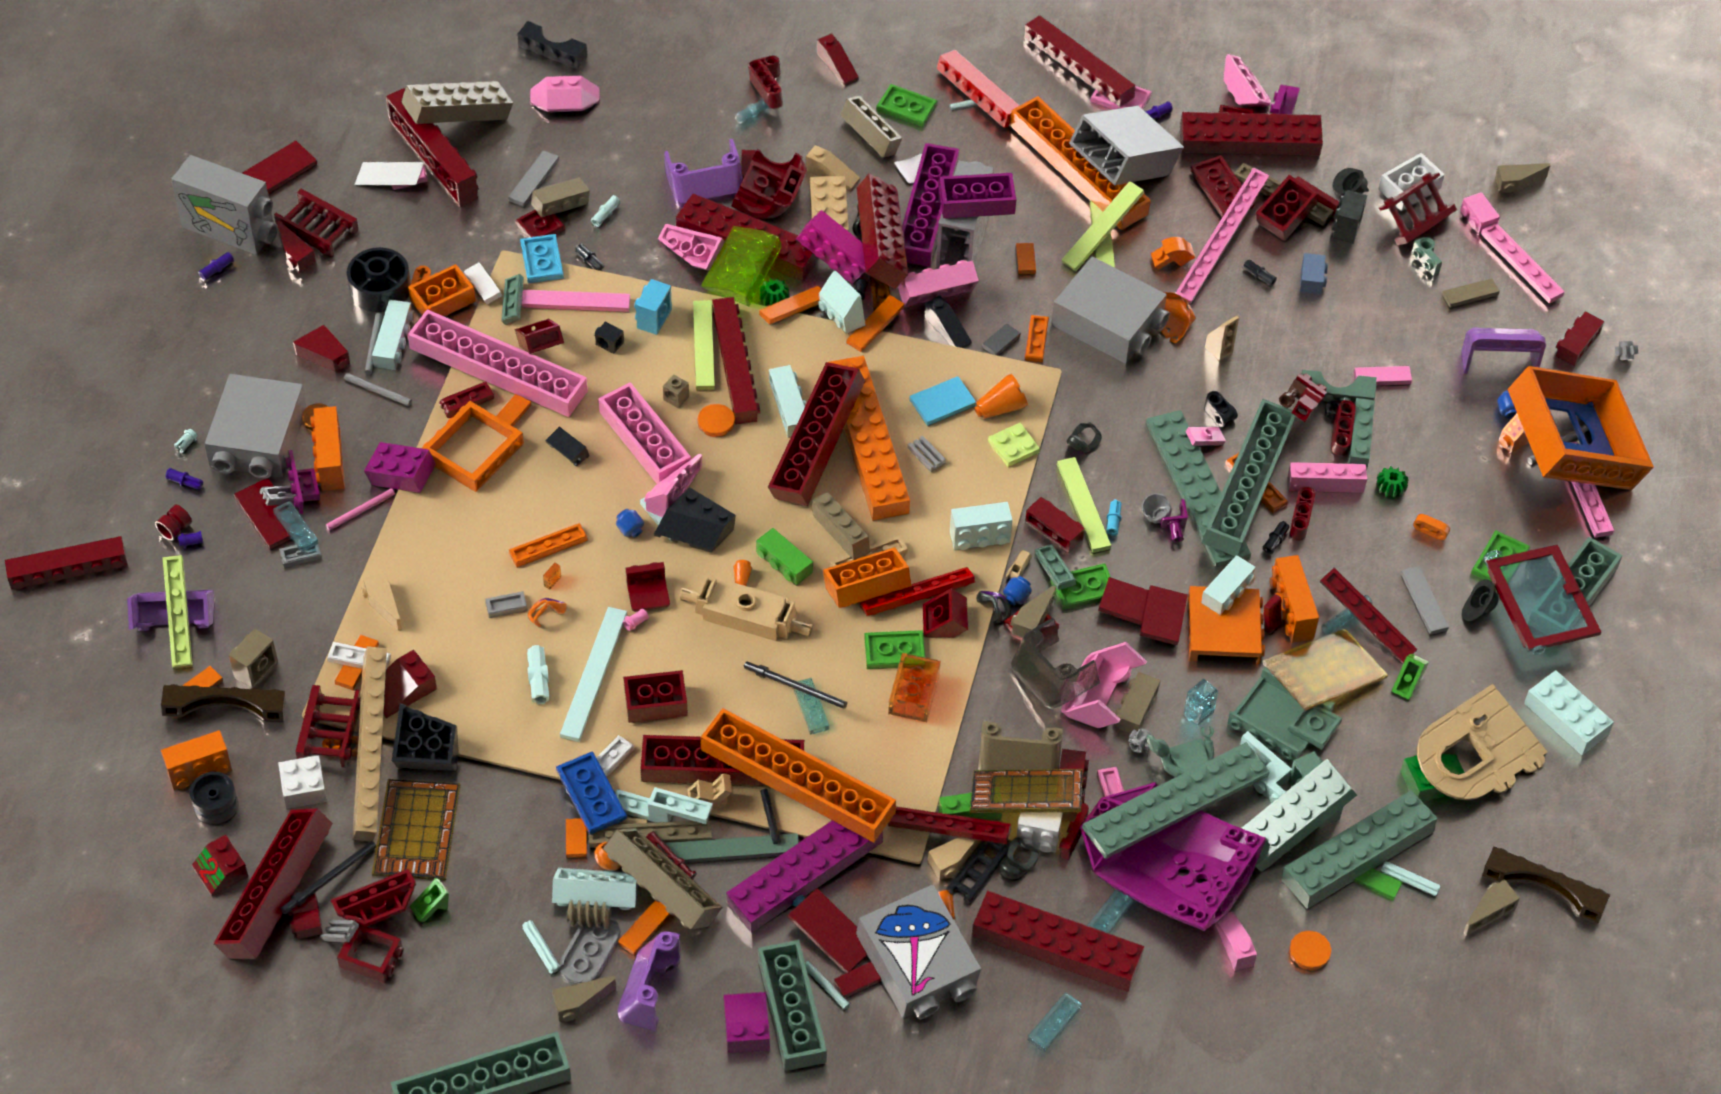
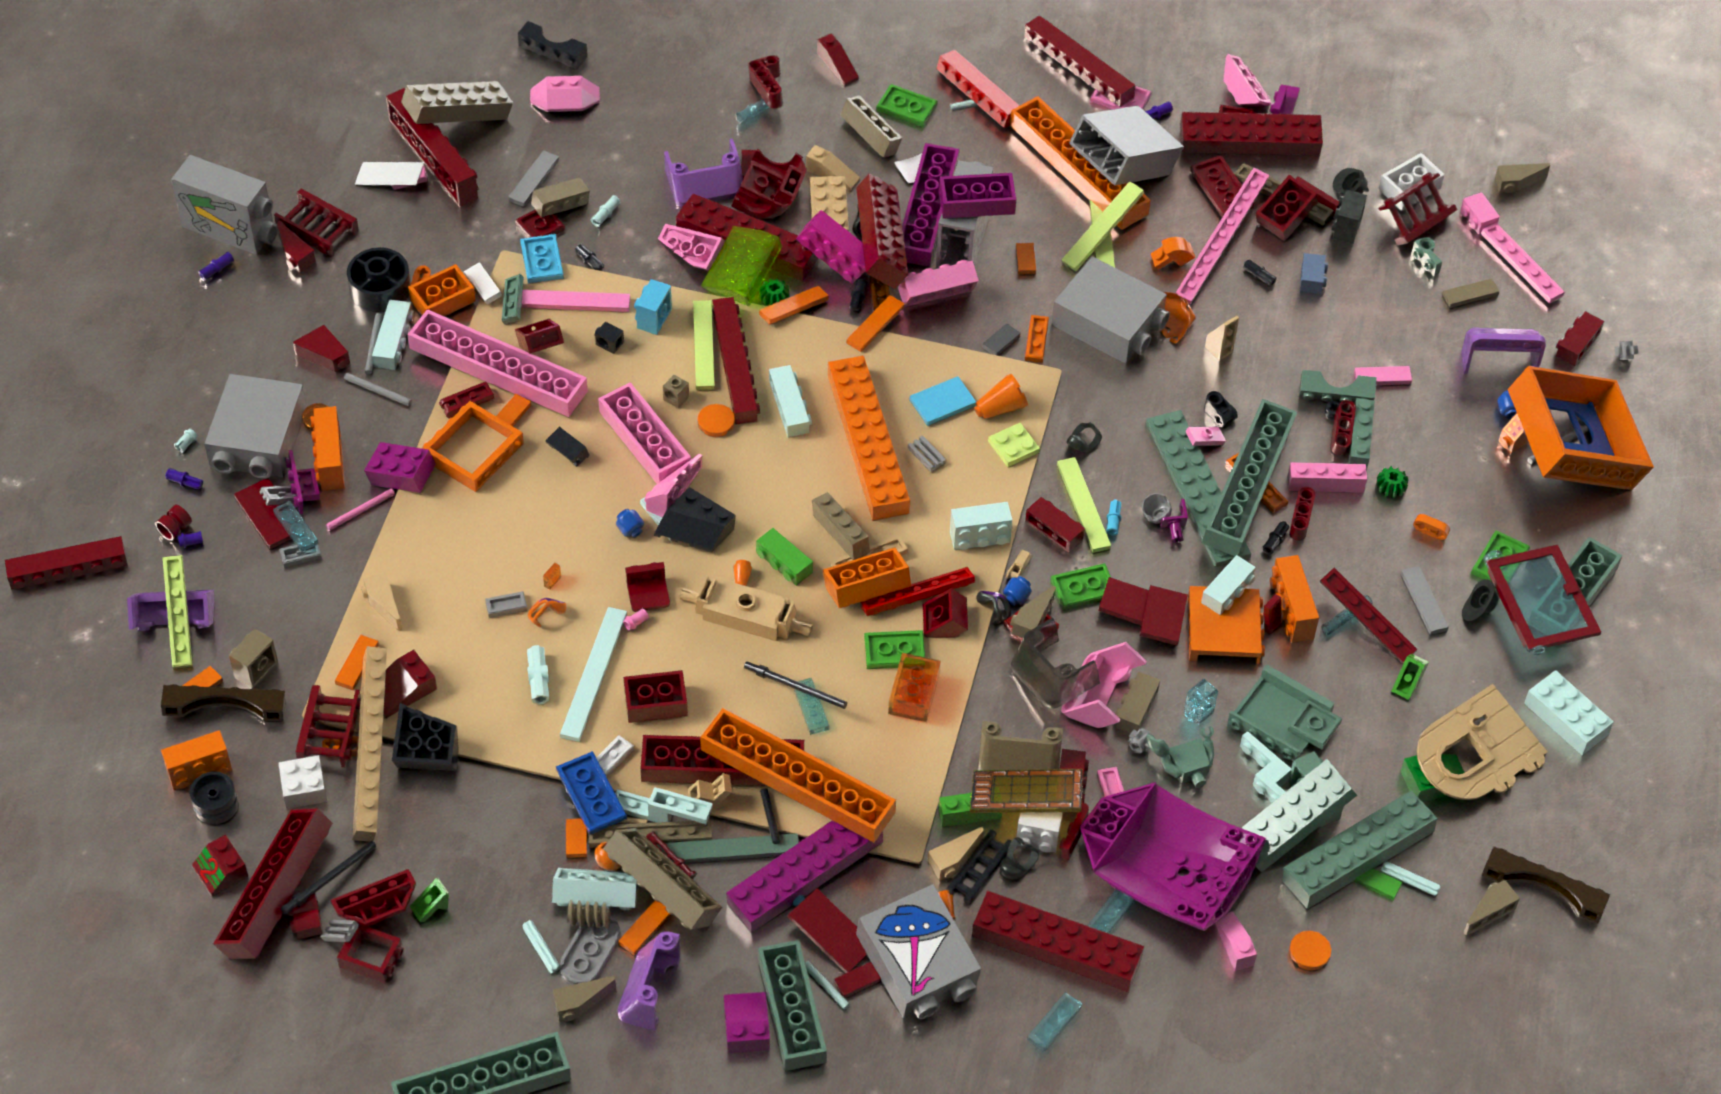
(282, 166): dark red tile -> none
(349, 655): white tile -> none
(416, 828): piece -> none
(548, 545): orange tile -> none
(816, 434): dark red brick -> none
(842, 303): light aqua slope -> none
(946, 322): black slope -> none
(951, 825): dark red plate -> none
(1055, 567): sand green tile -> none
(1175, 800): sand green plate -> none
(1307, 393): dark red hips -> none
(1325, 669): clear yellow piece -> none
(1593, 509): bright pink plate -> none

